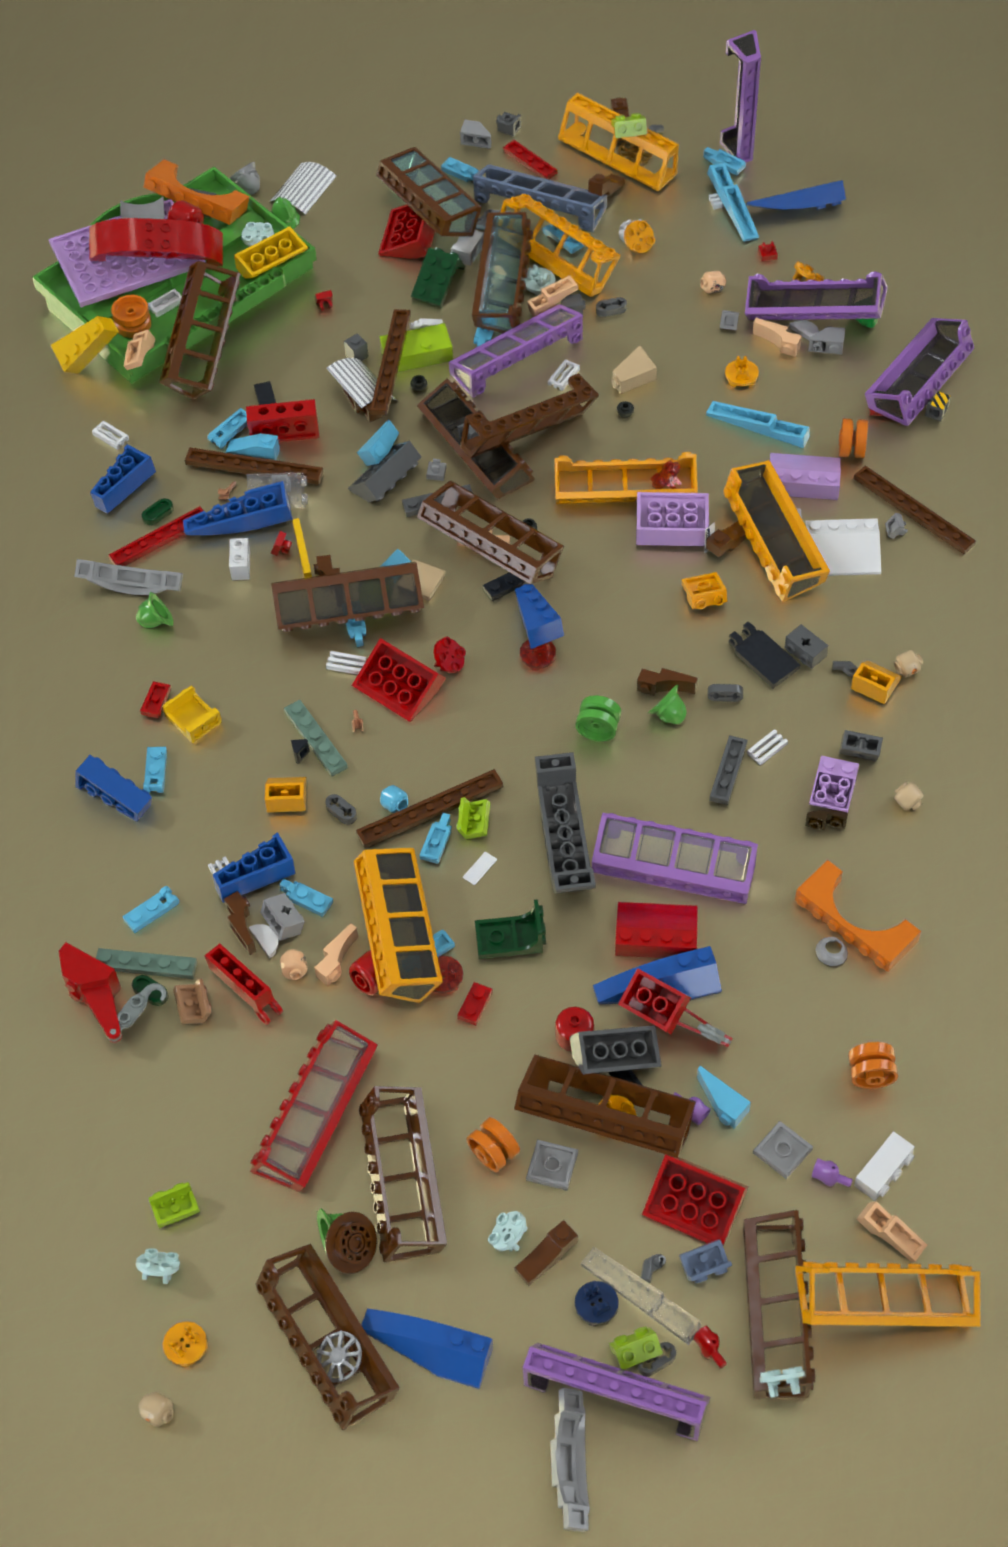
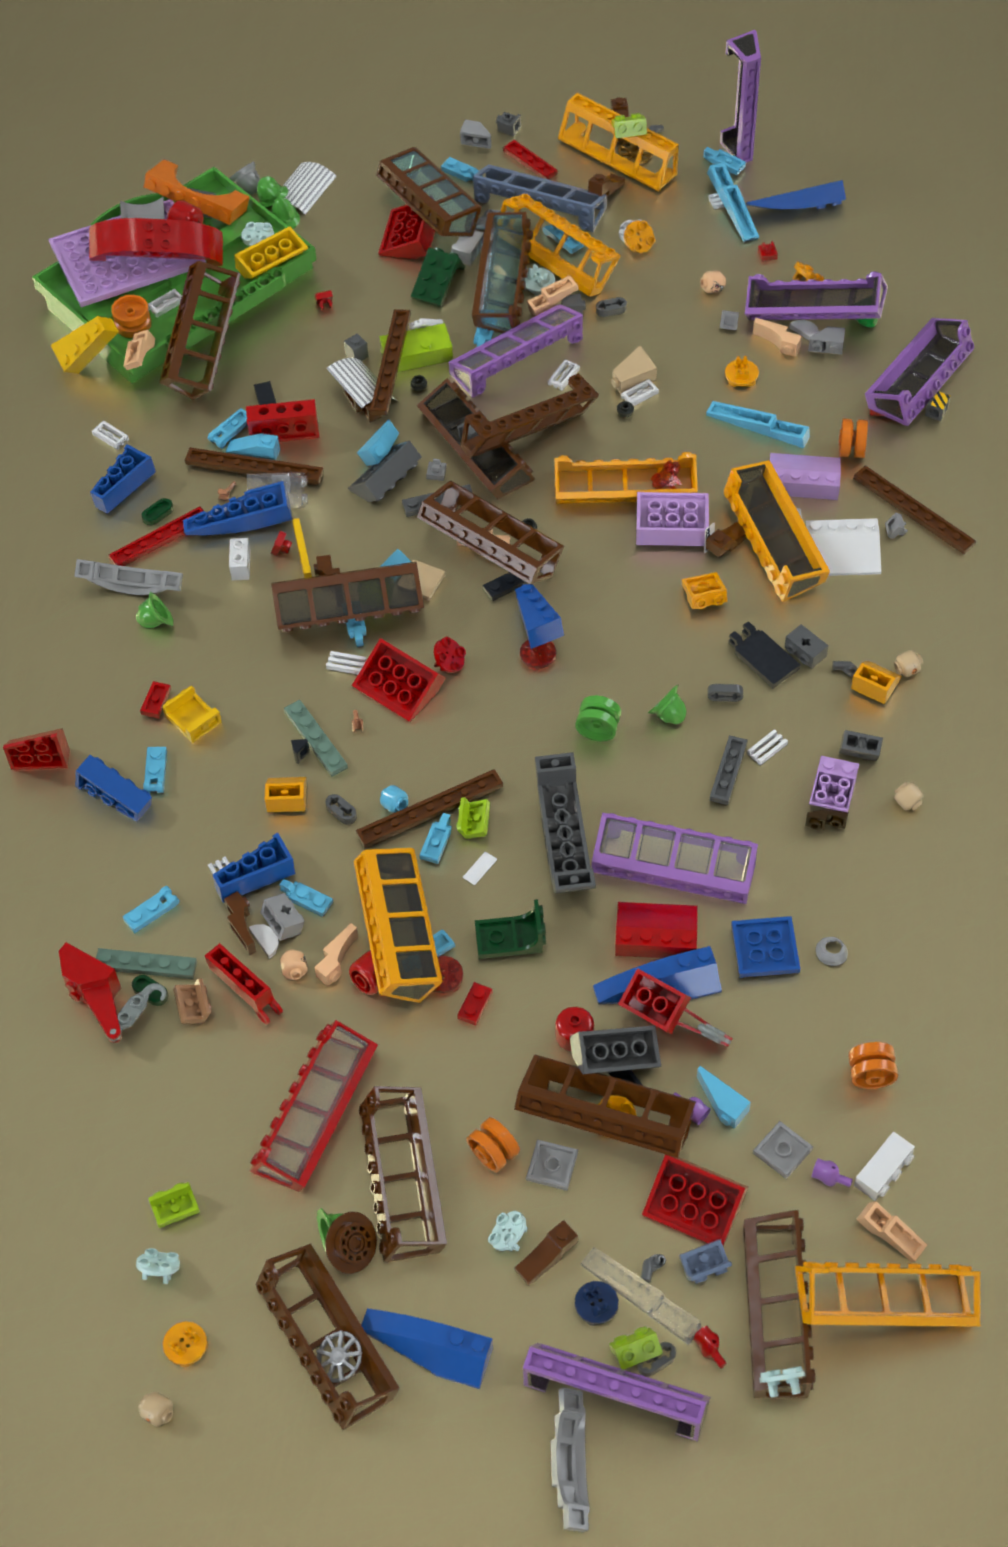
(38, 751): none -> red wedge
(269, 190): none -> bright green piece
(641, 394): none -> white tile
(652, 682): reddish brown slope -> none
(765, 947): none -> blue plate
(882, 946): orange arch -> none

